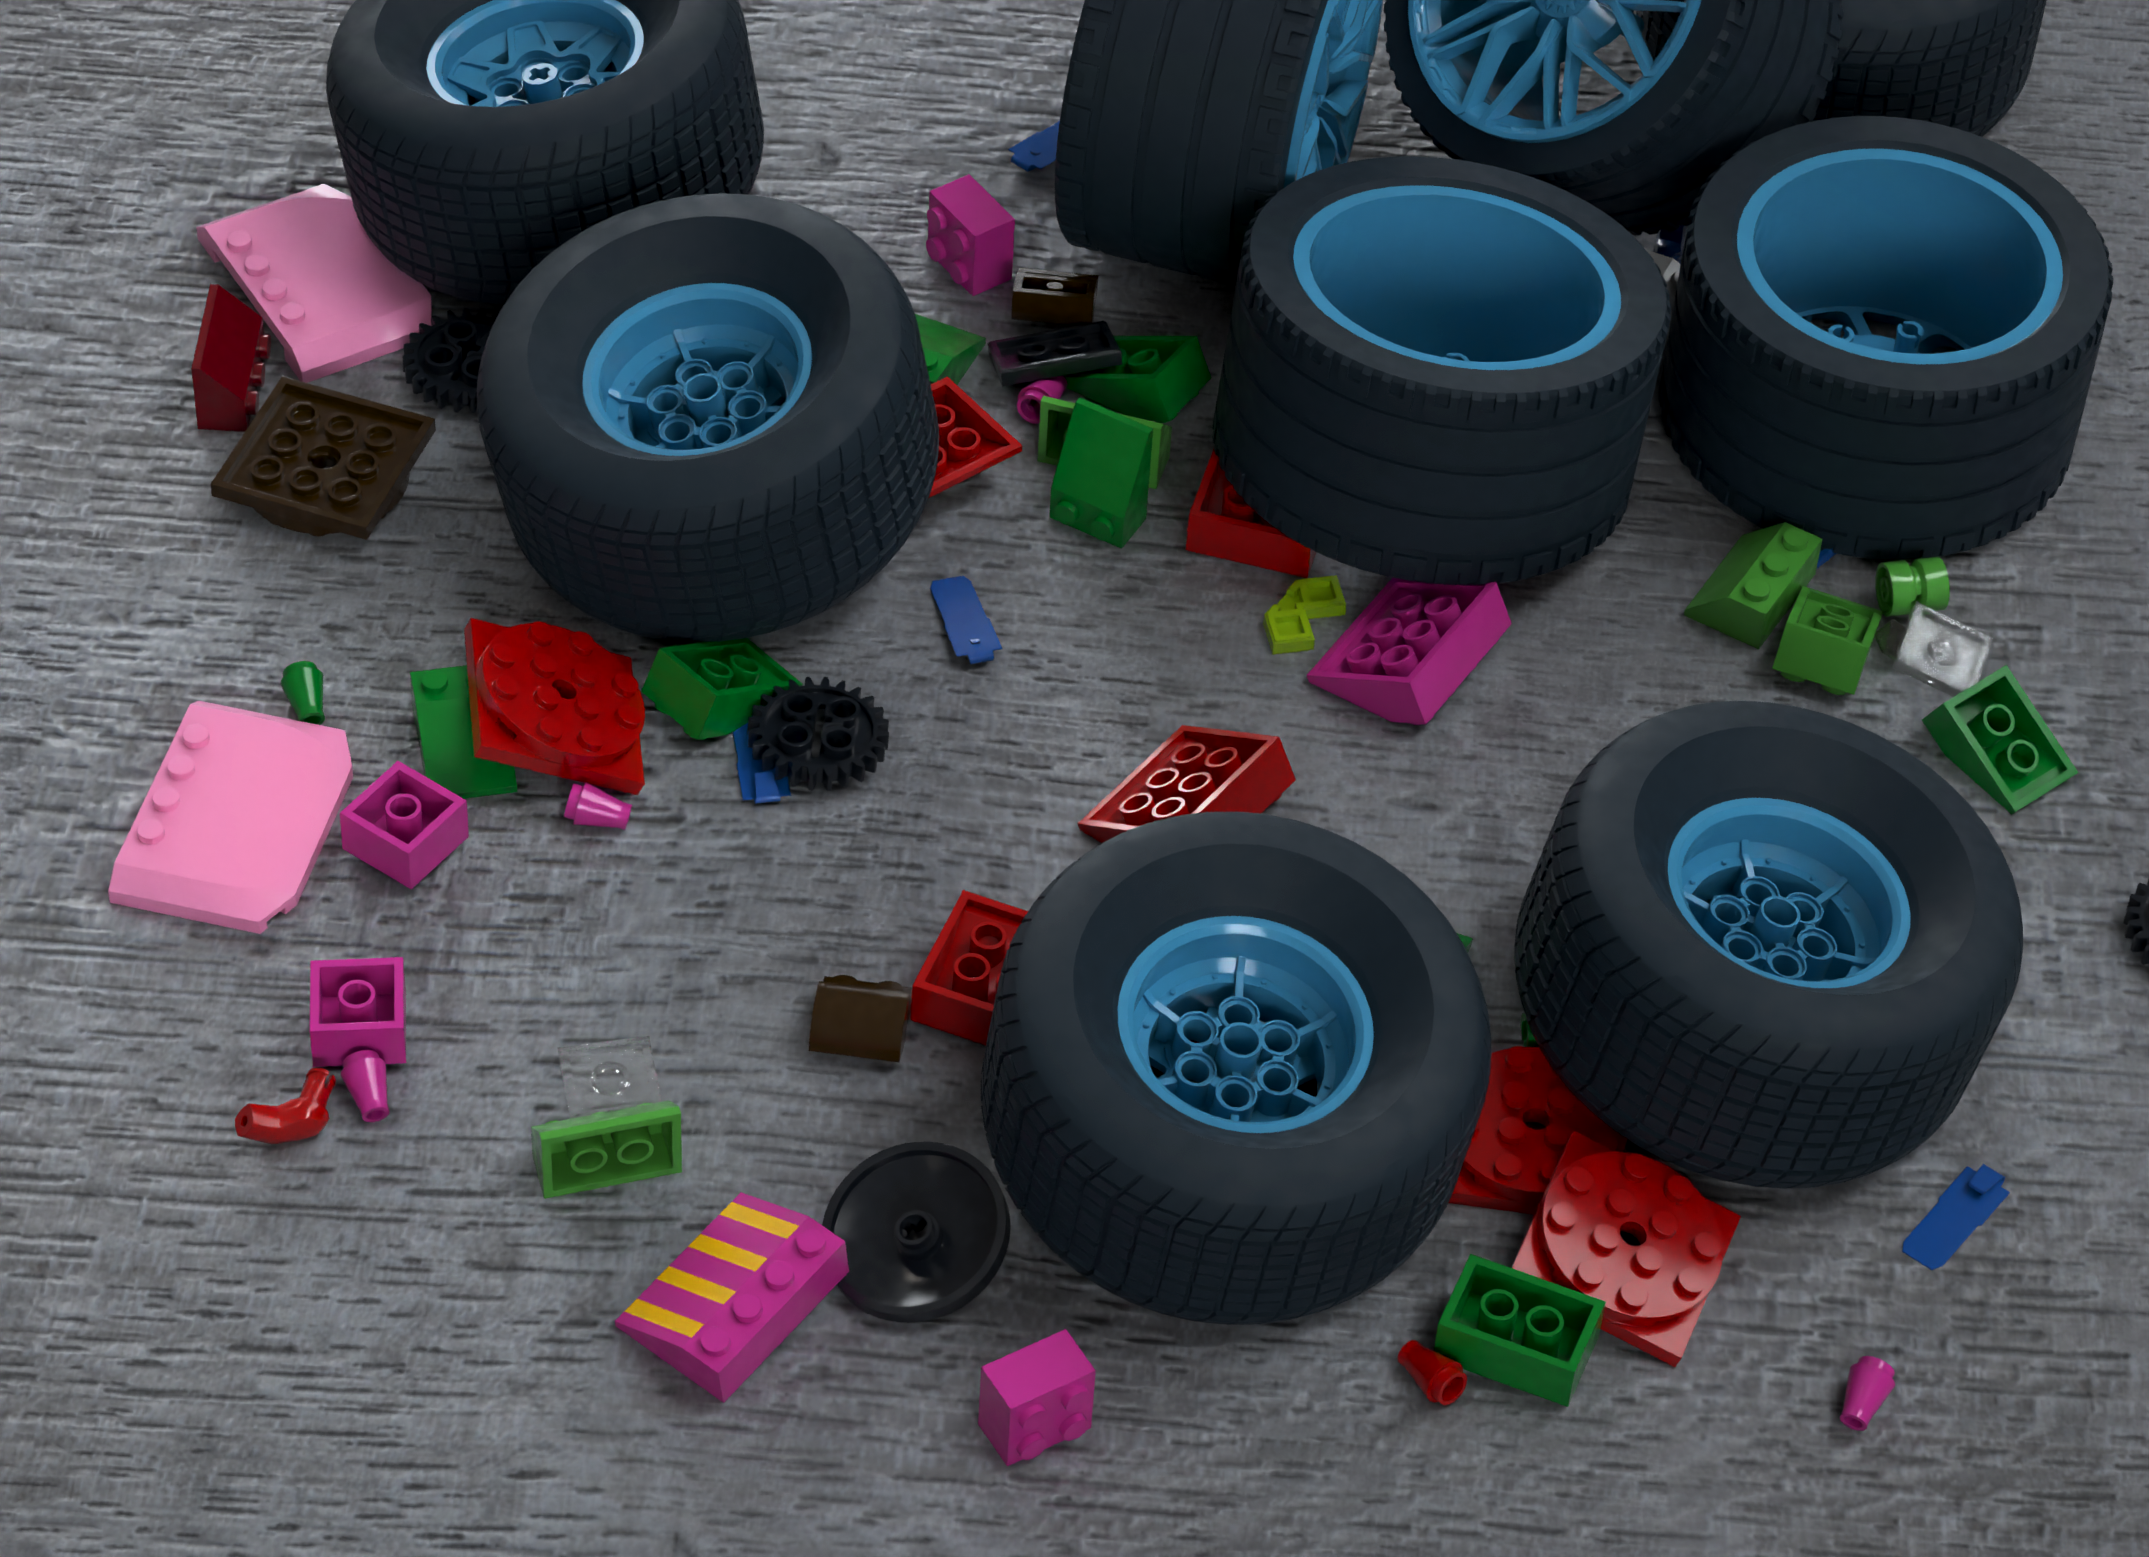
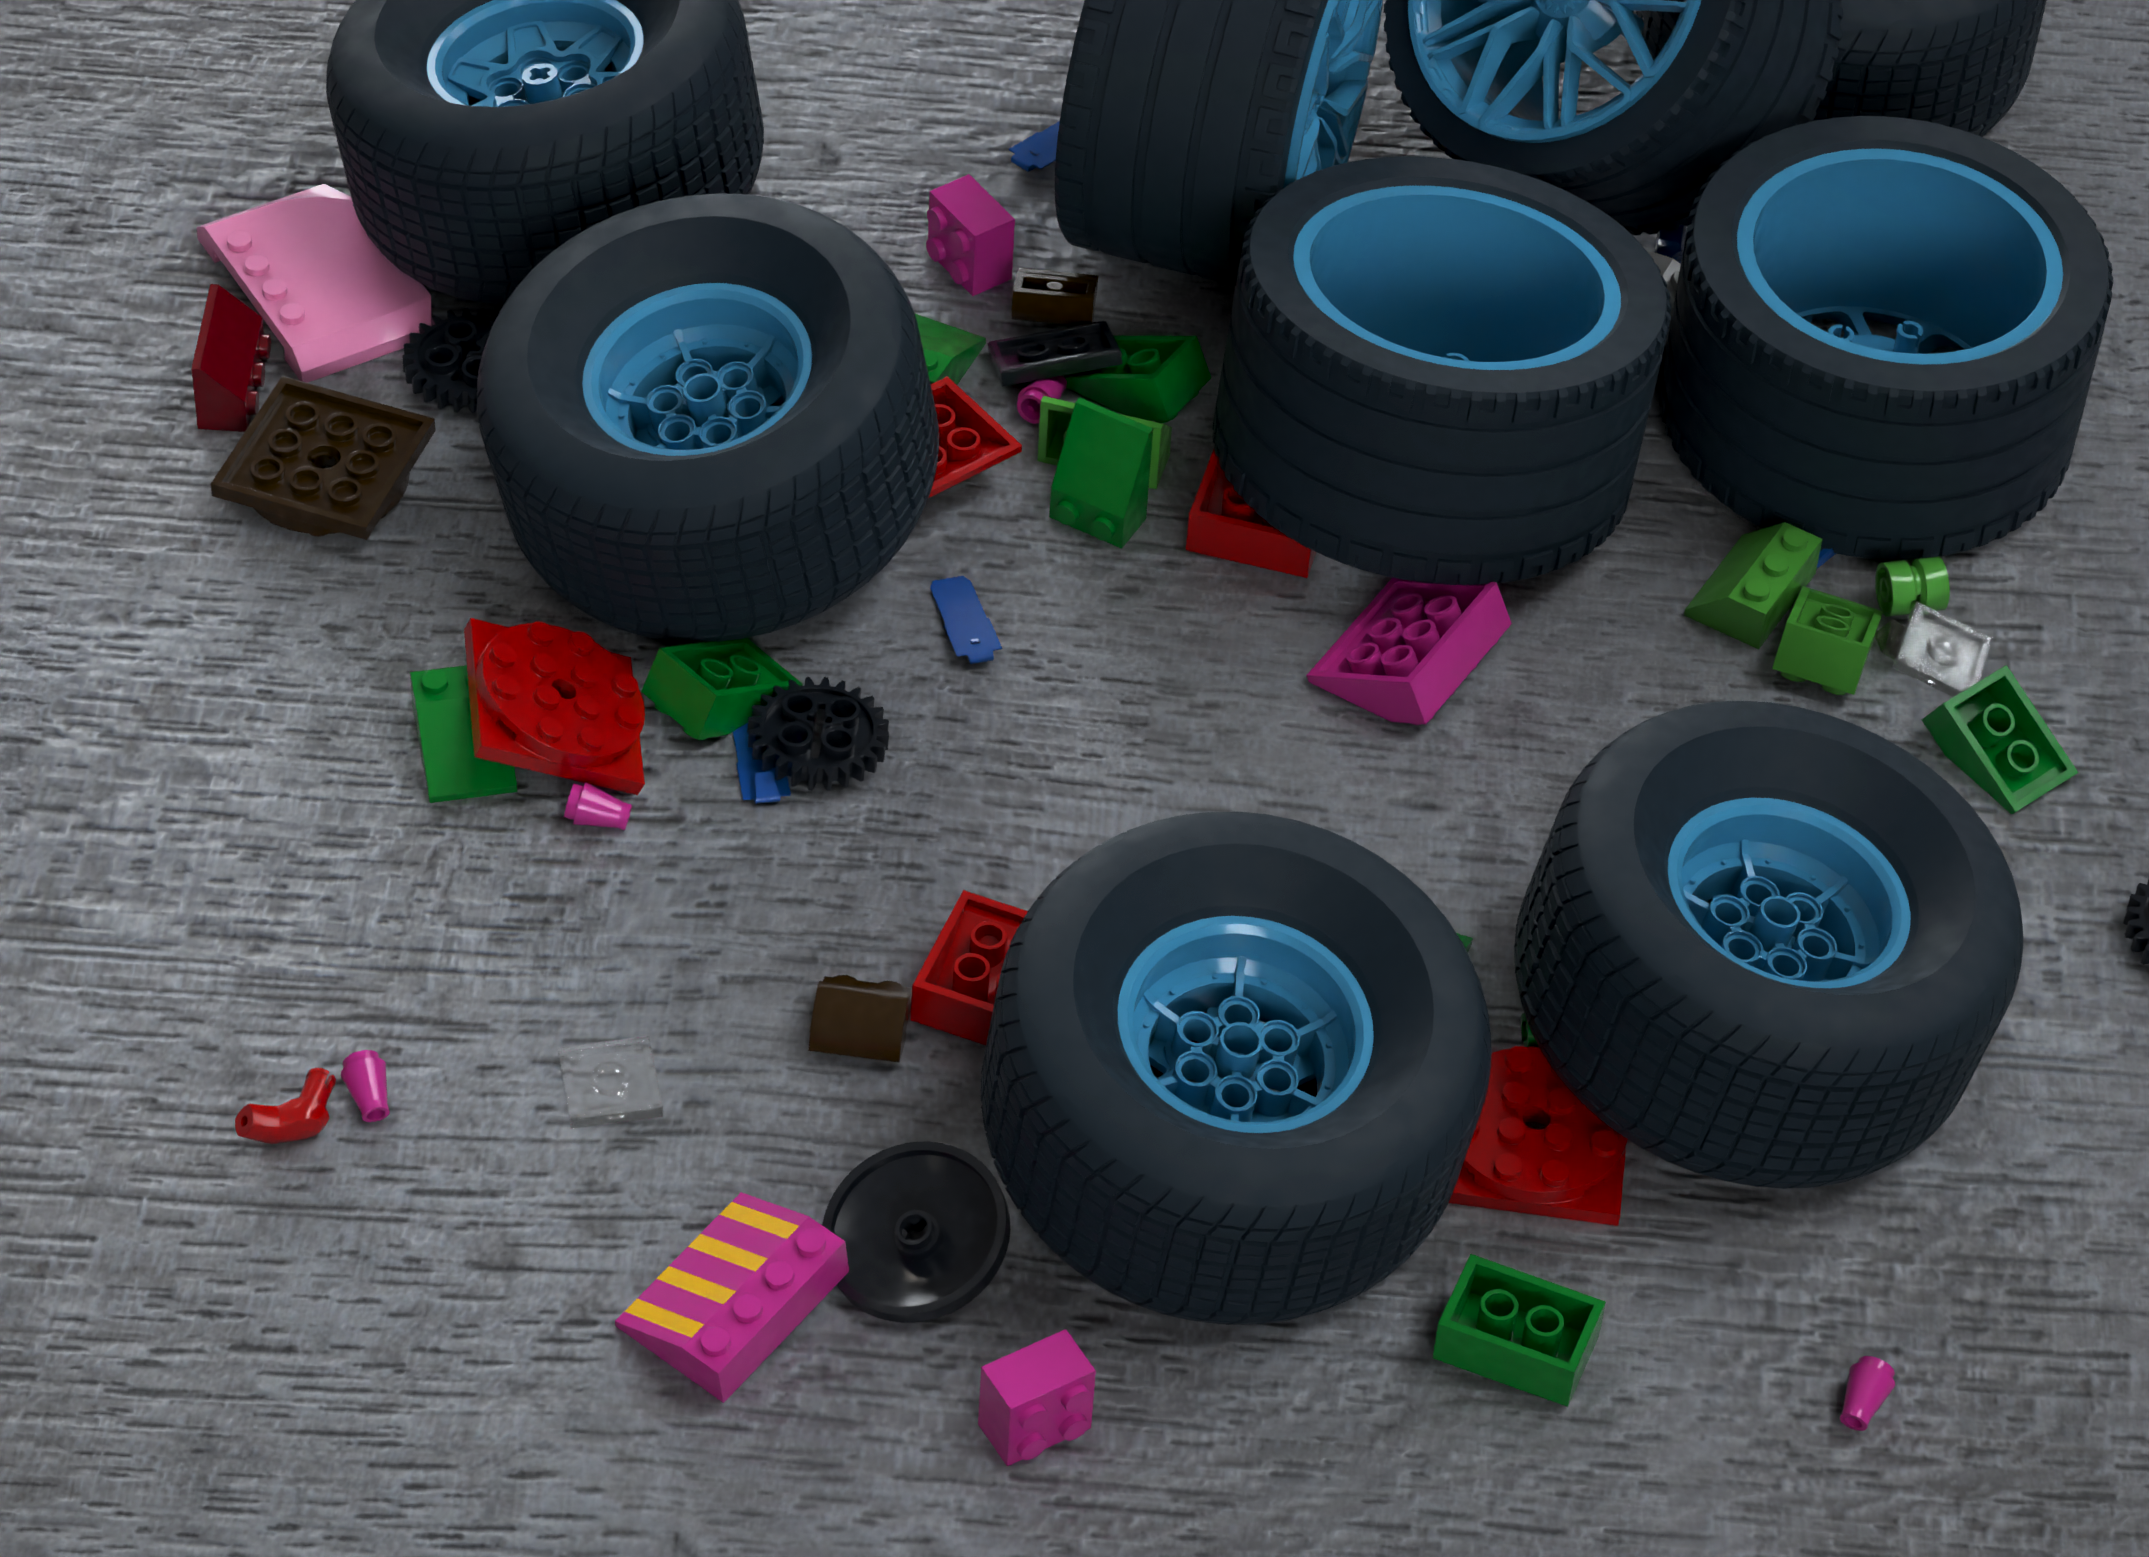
(233, 818): bright pink slope -> none
(304, 690): green cone -> none
(357, 1009): dark pink brick -> none
(404, 824): dark pink brick -> none
(607, 1148): bright green slope -> none
(1195, 774): red slope -> none
(1305, 599): lime tile -> none
(1435, 1374): red cone -> none
(1649, 1288): red piece -> none
(1956, 1215): blue piece -> none

